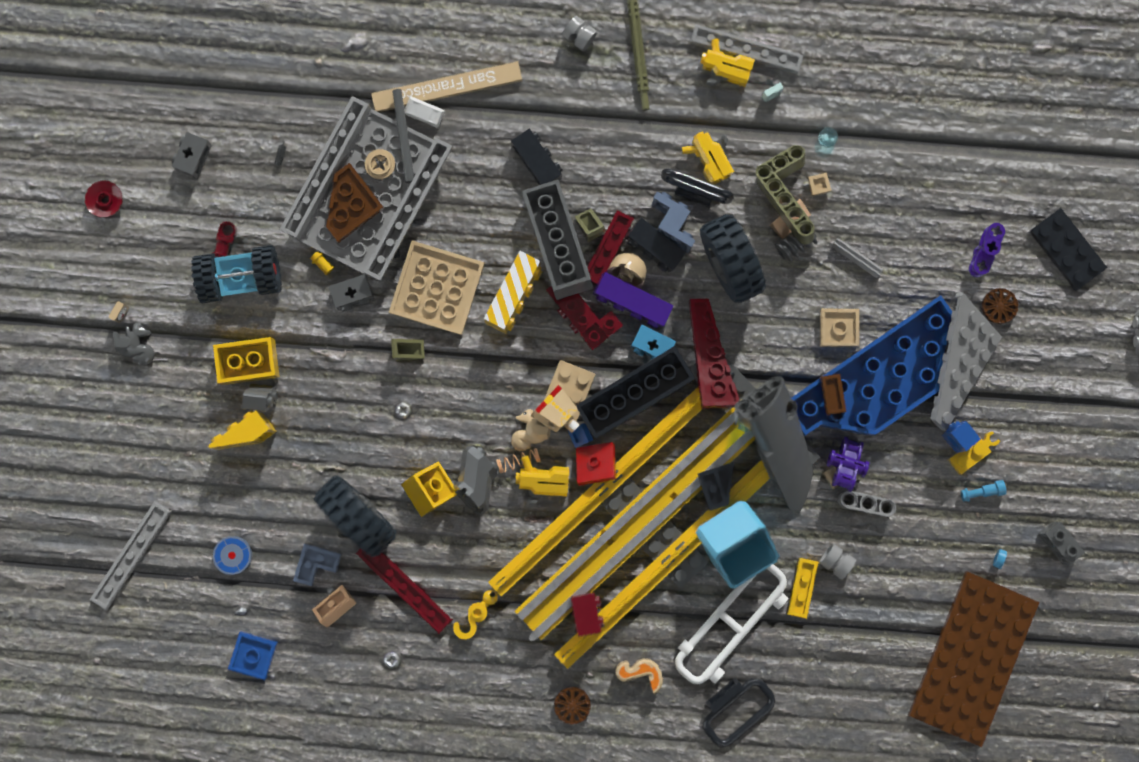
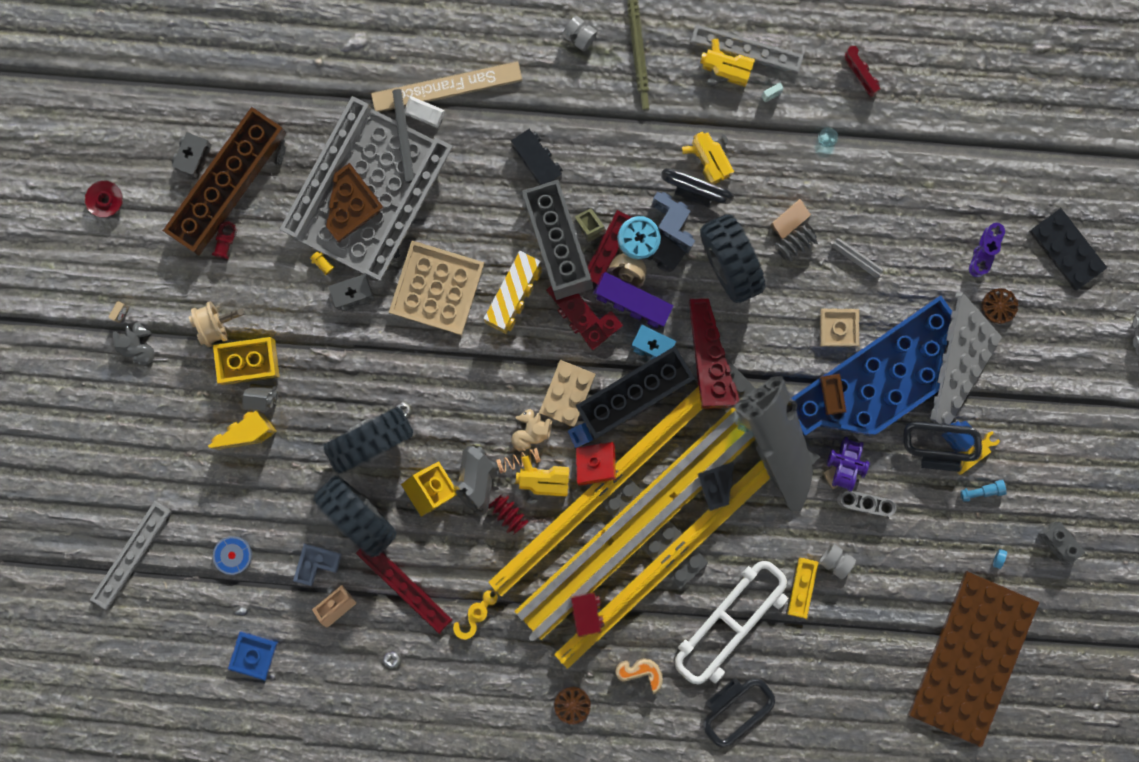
(210, 323): none -> tan wheel
(225, 181): none -> reddish brown brick
(236, 274): black plate -> none
(368, 440): none -> black wheel
(381, 155): tan gear -> none
(407, 349): olive slope -> none
(508, 514): none -> dark red piece
(556, 411): tan torso -> none
(650, 240): none -> medium azure wheel
(737, 544): medium azure plate -> none
(782, 195): olive beam -> none
(819, 184): tan plate -> none
(861, 71): none -> dark red plate
(939, 459): none -> black bar

